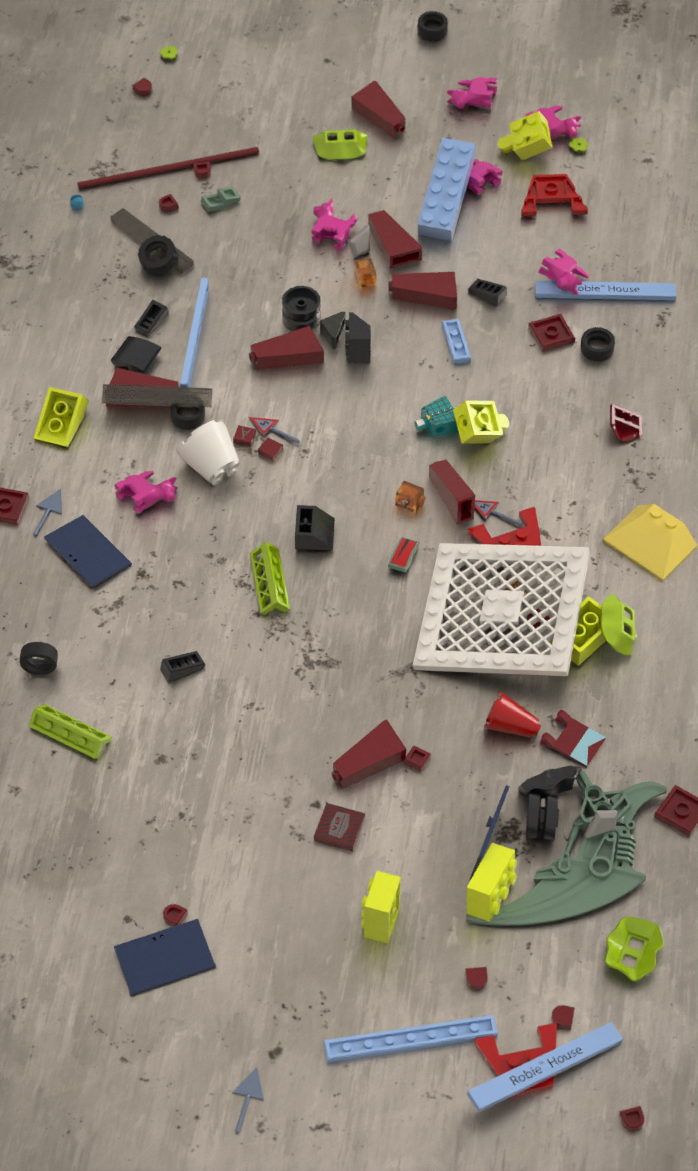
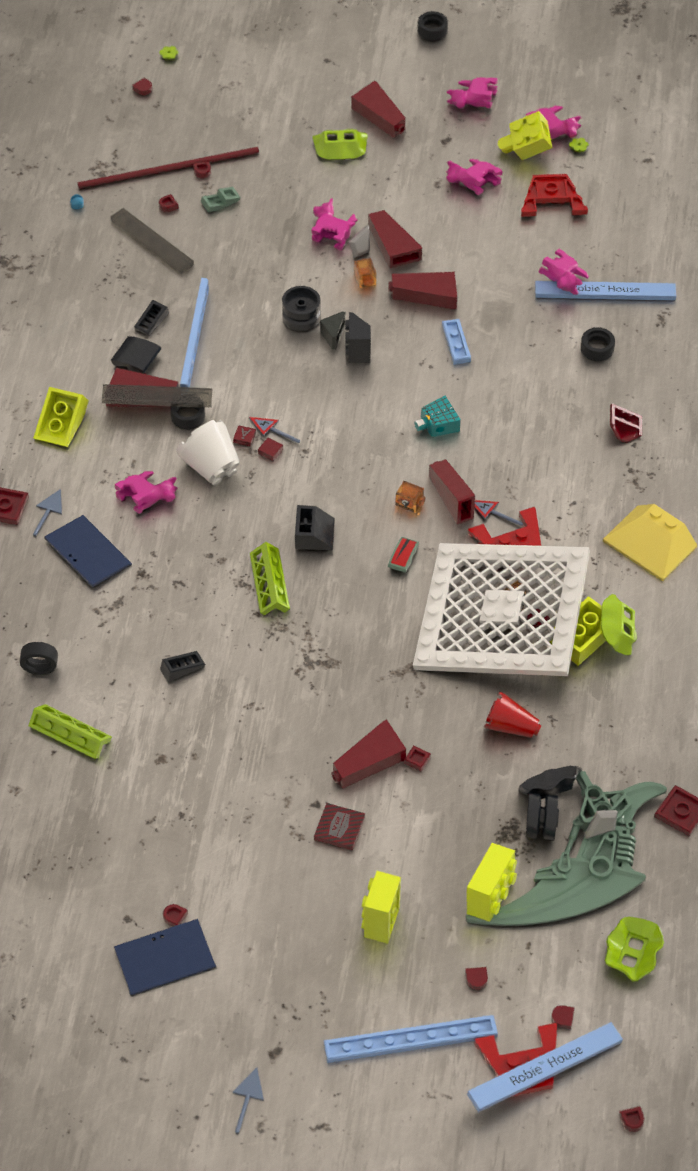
(149, 246): black tyre -> none
(286, 350): dark red slope -> none
(446, 189): light blue brick -> none
(479, 422): neon yellow brick -> none
(491, 824): dark blue container -> none
(496, 294): black slope -> none
(551, 332): dark red tile -> none
(575, 741): dark red flag -> none

